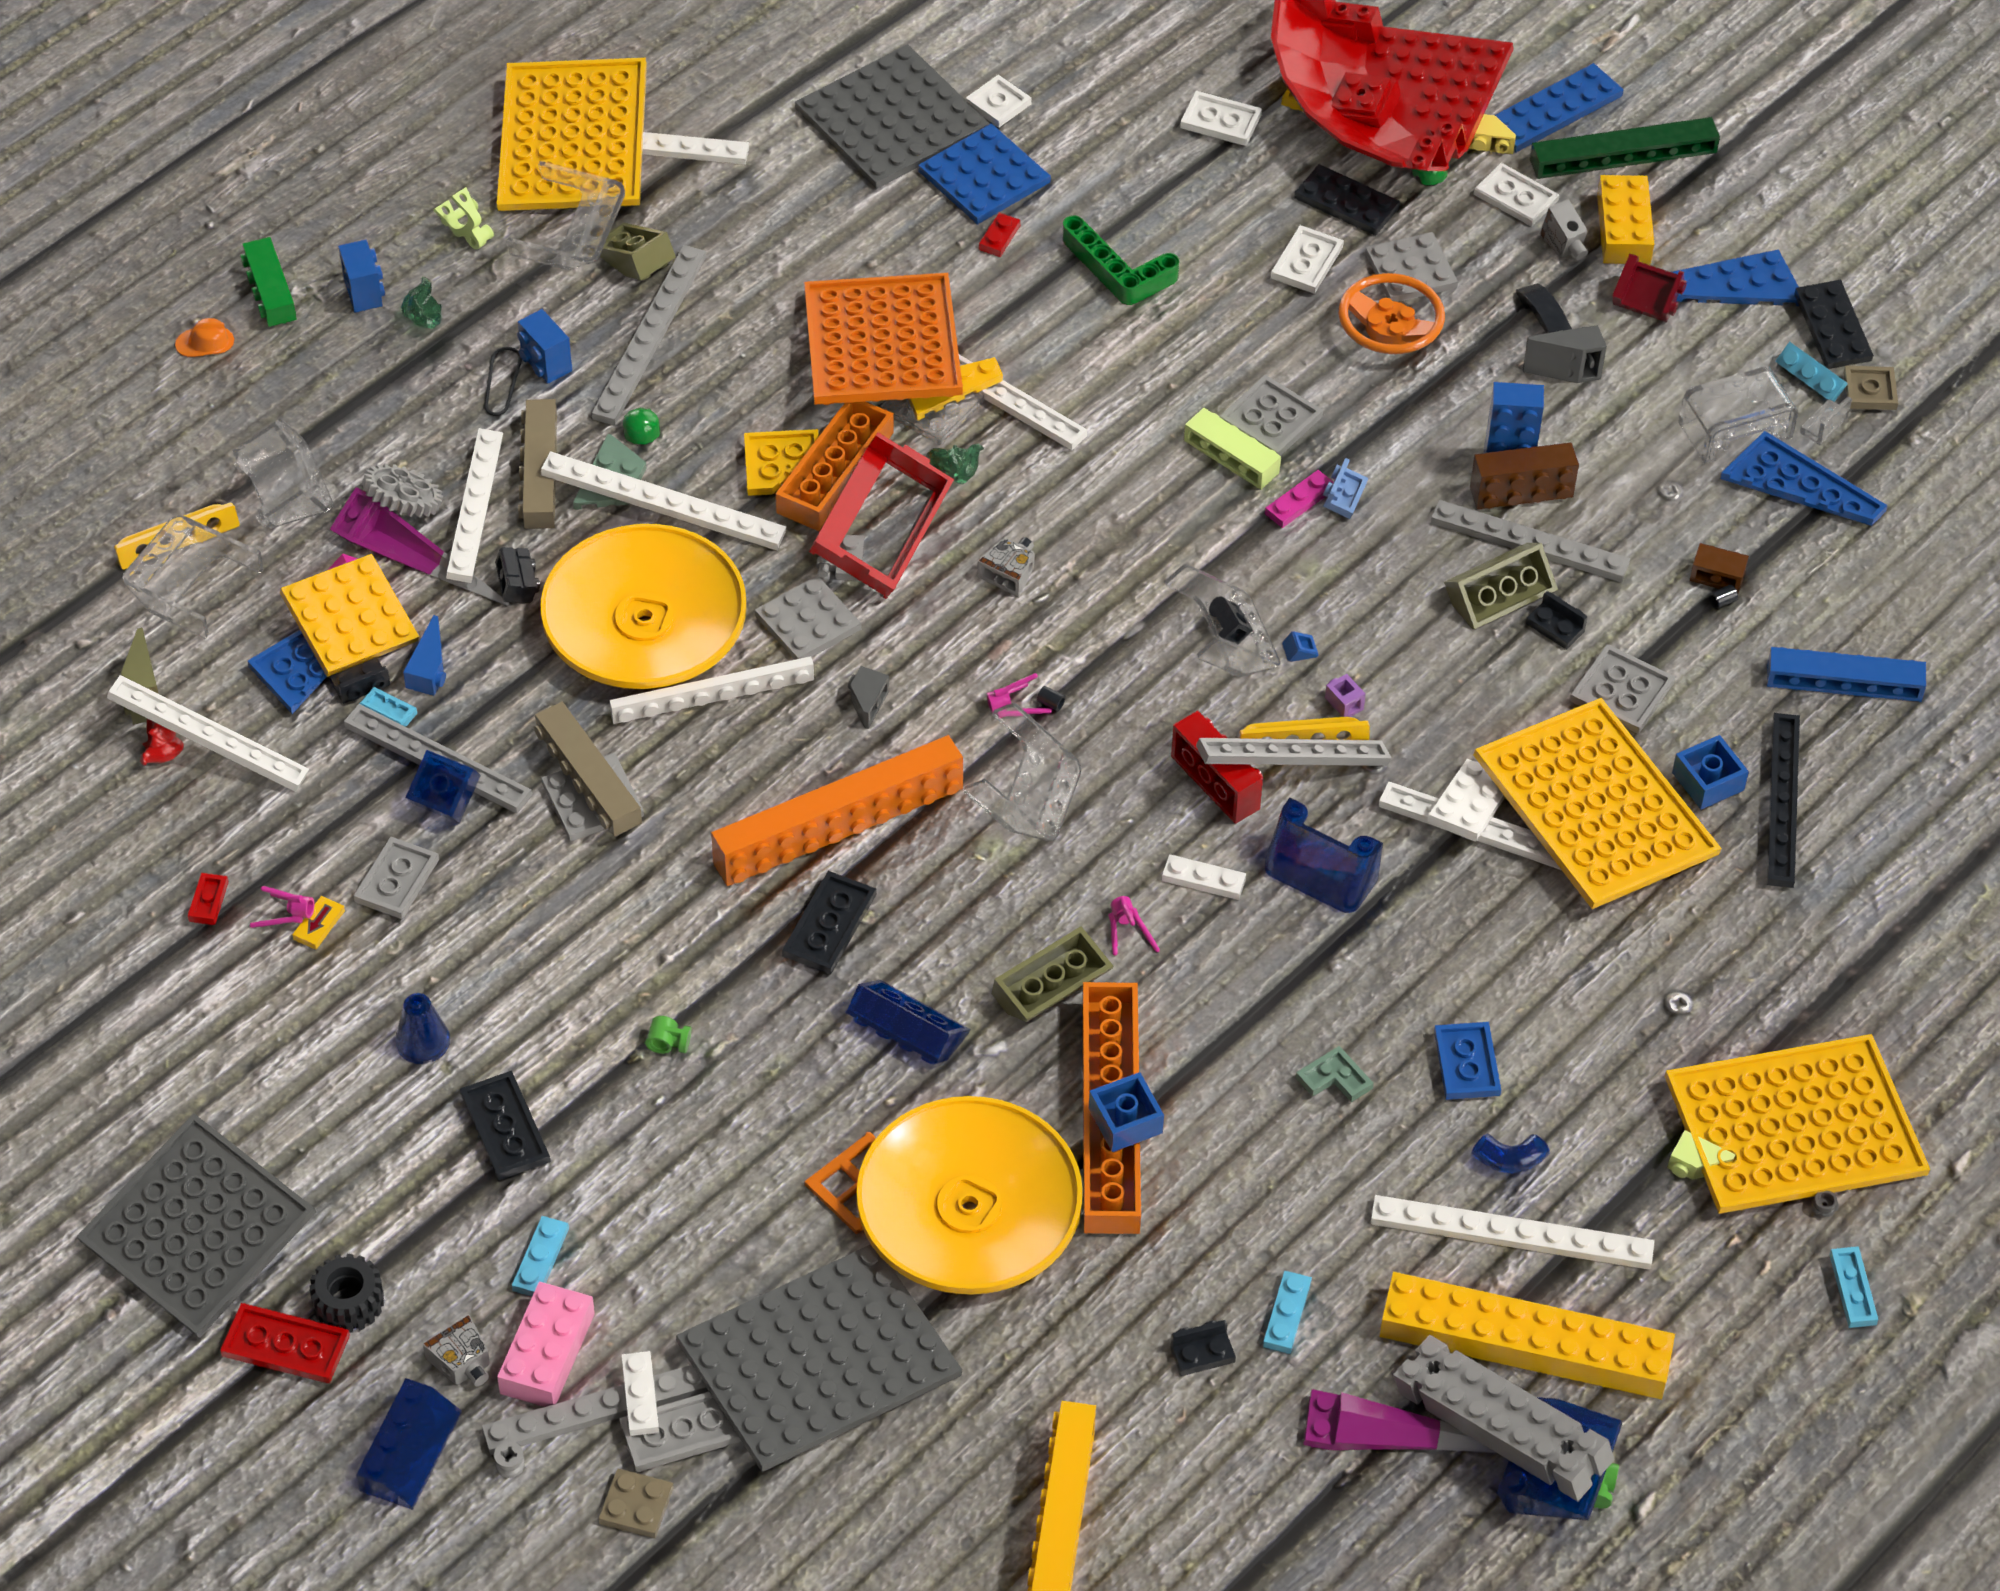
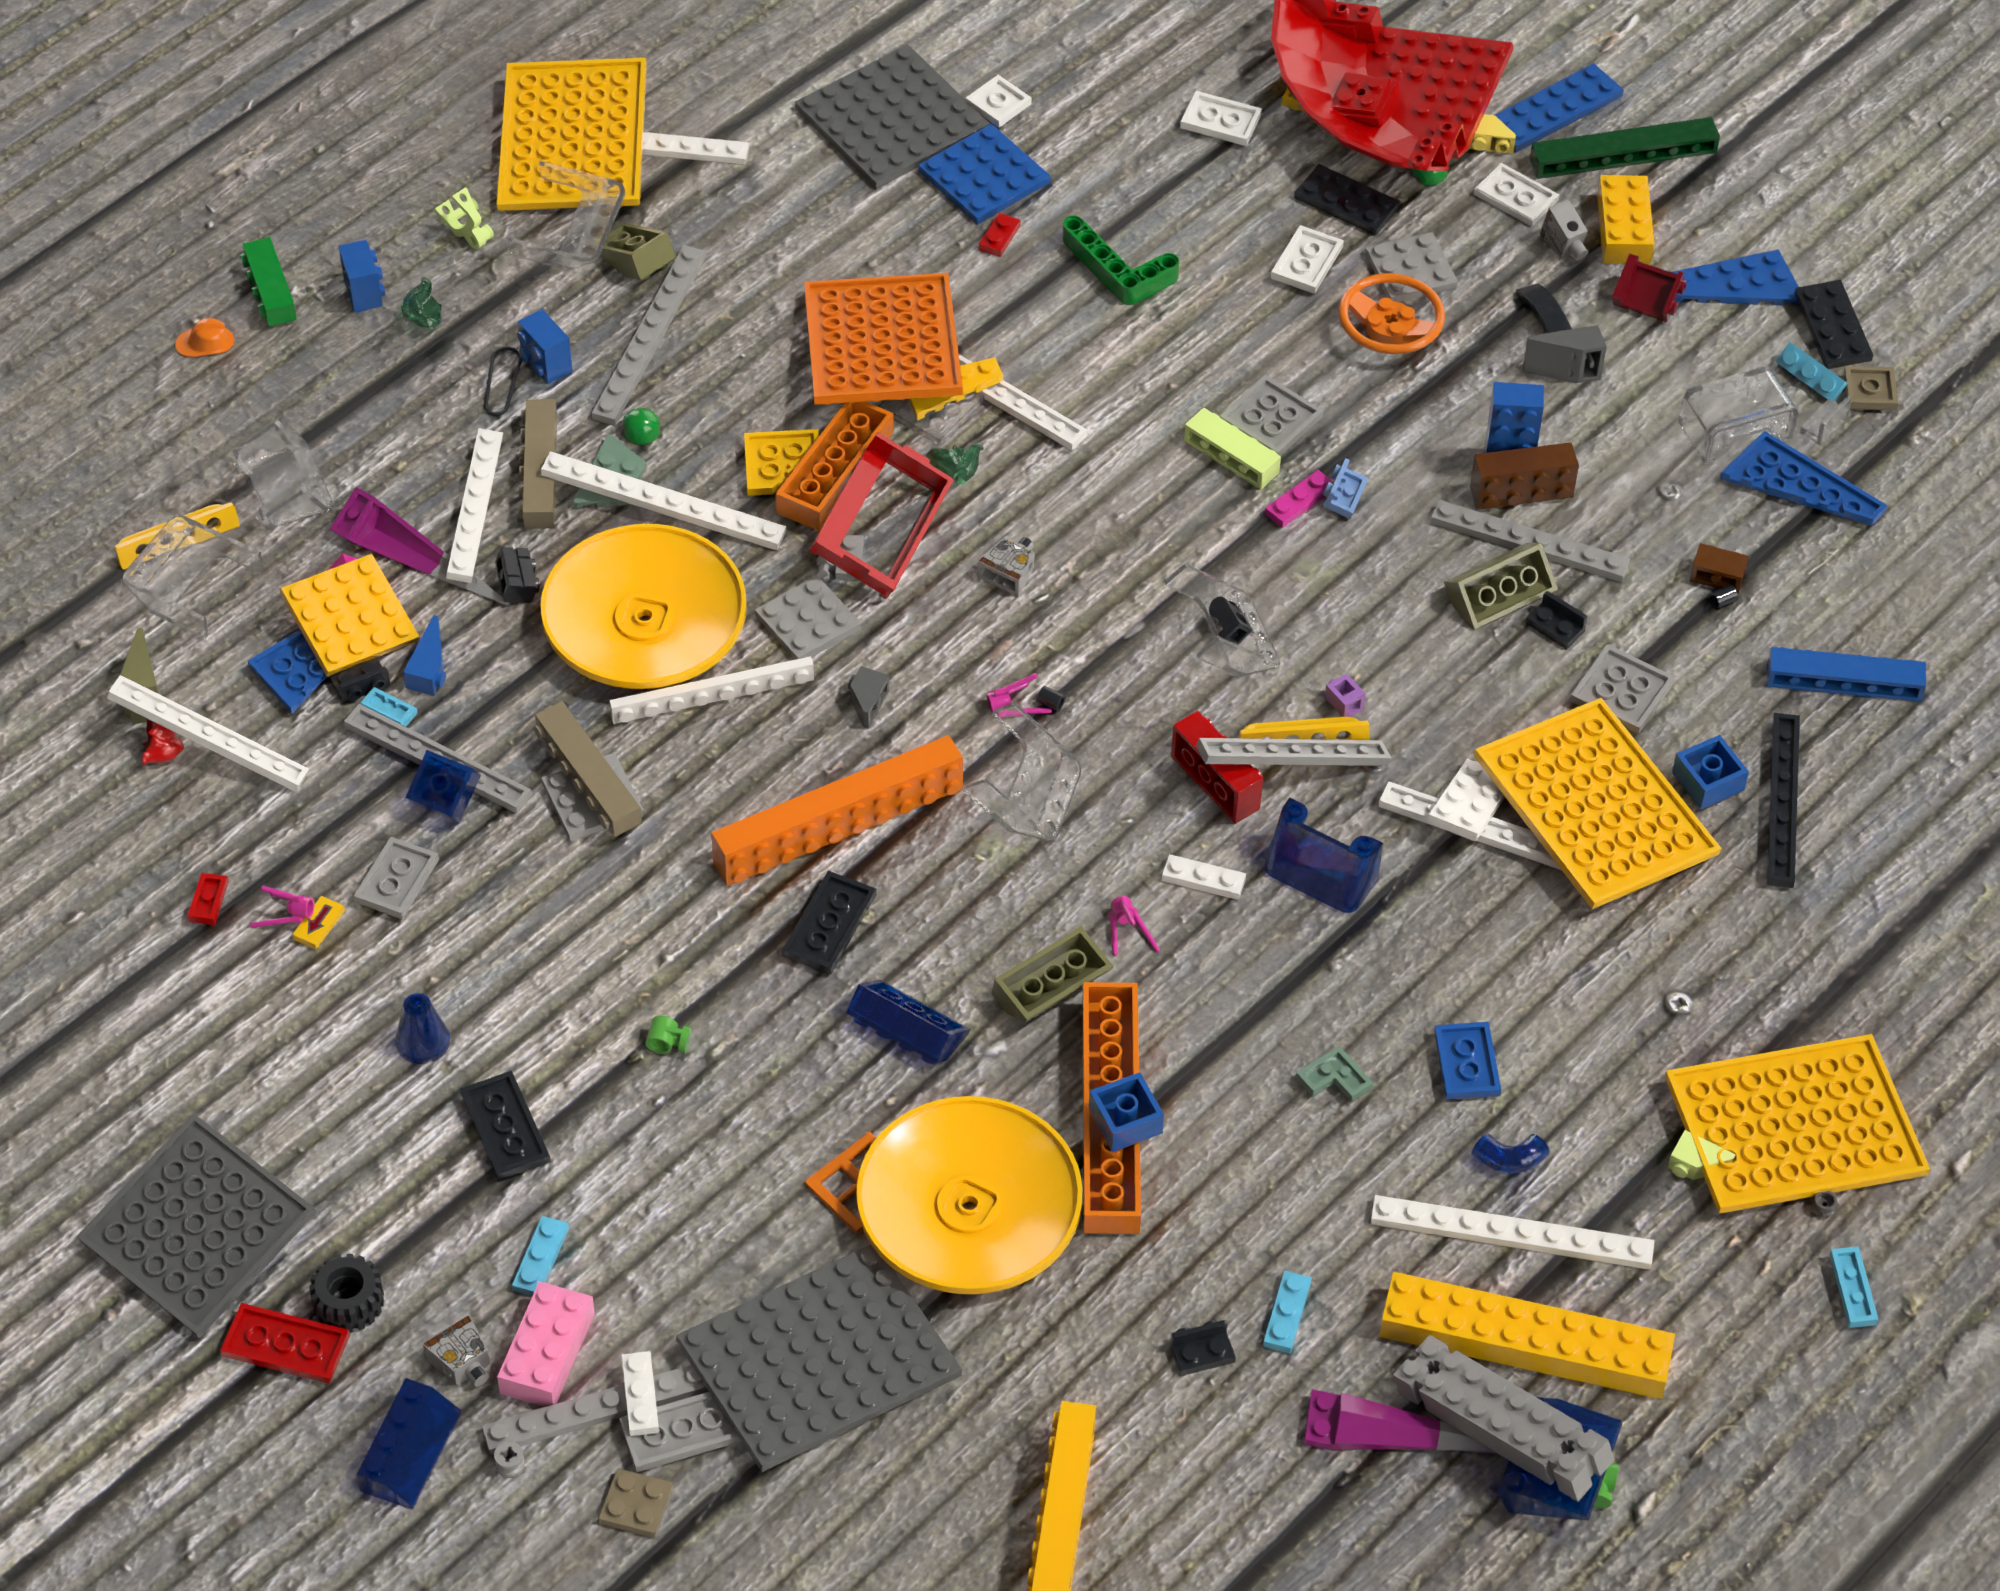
(402, 490): light grey gear -> none
(1299, 646): blue slope -> none

